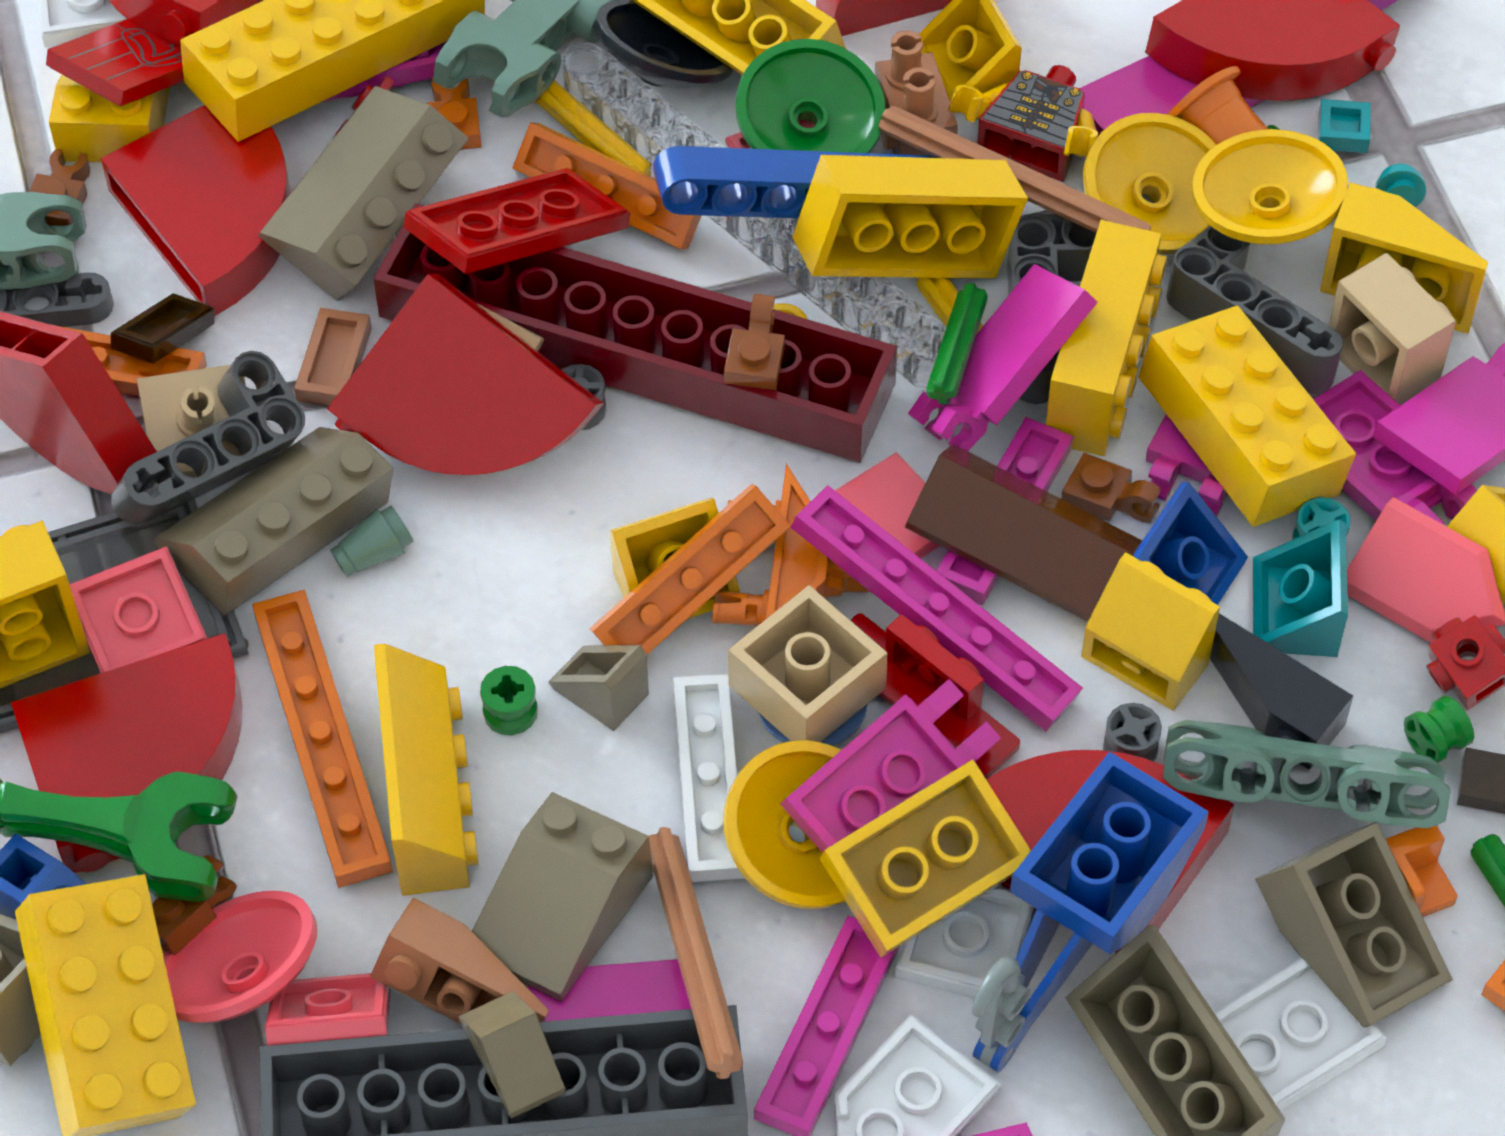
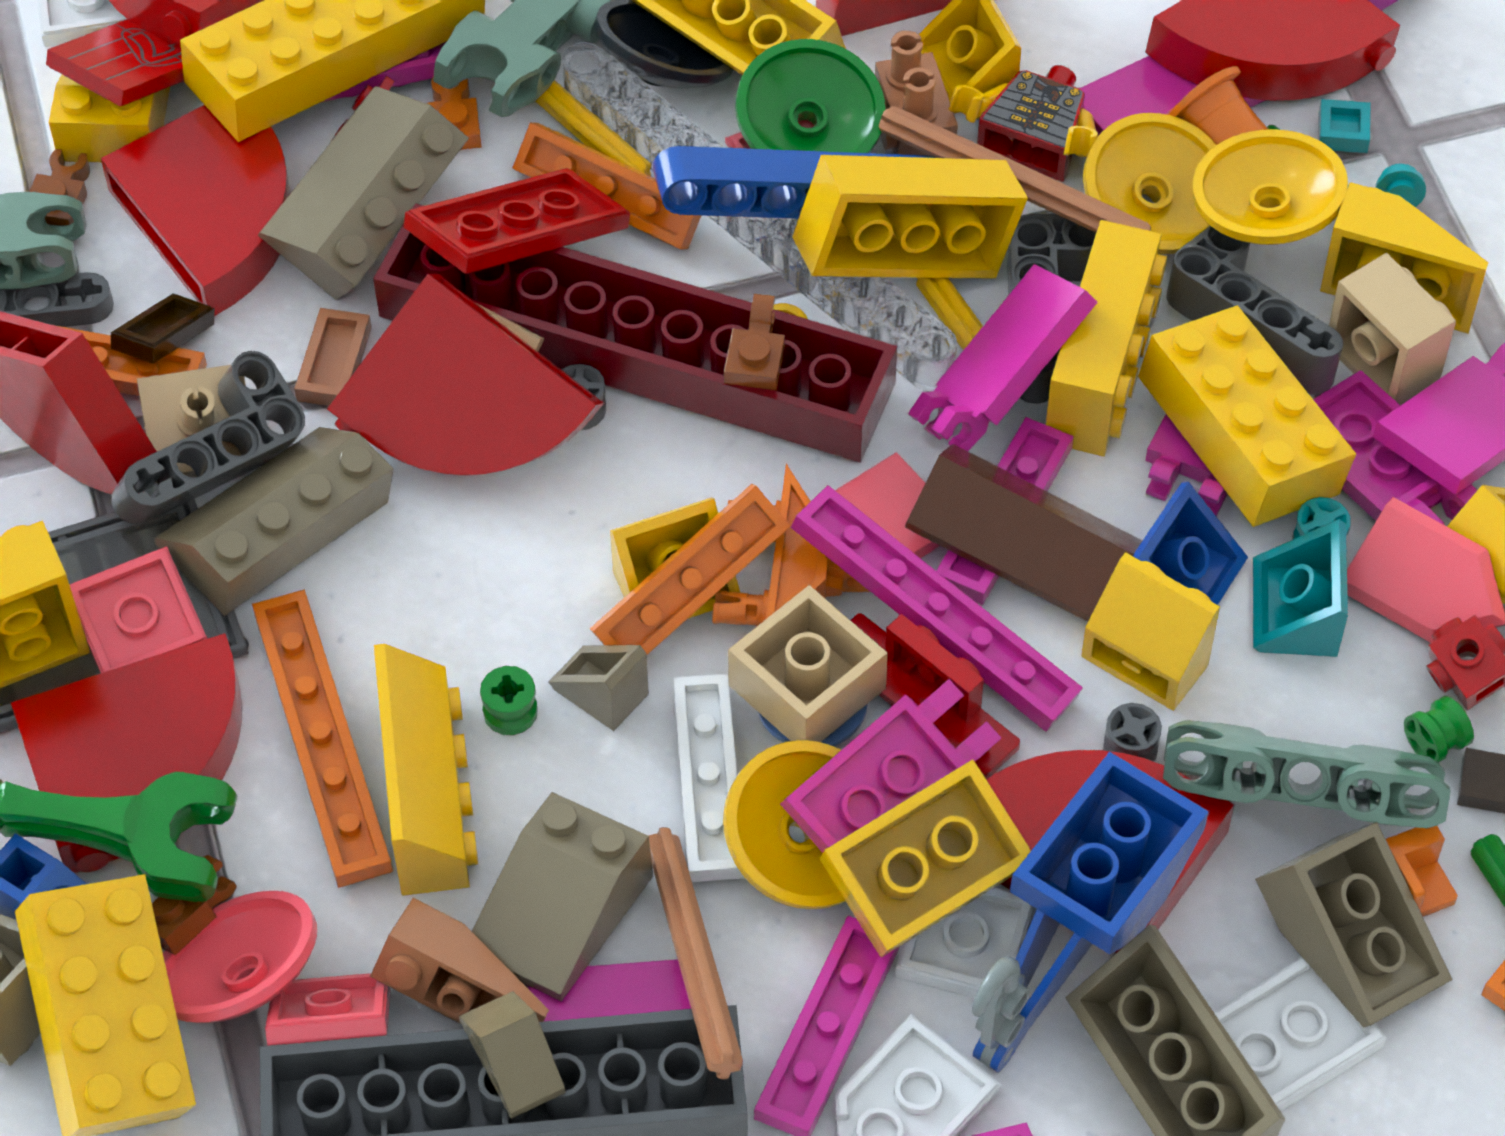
(372, 542): sand green cone -> none
(957, 344): green axle -> none
(1107, 487): dark orange plate -> none
(1276, 690): black slope -> none

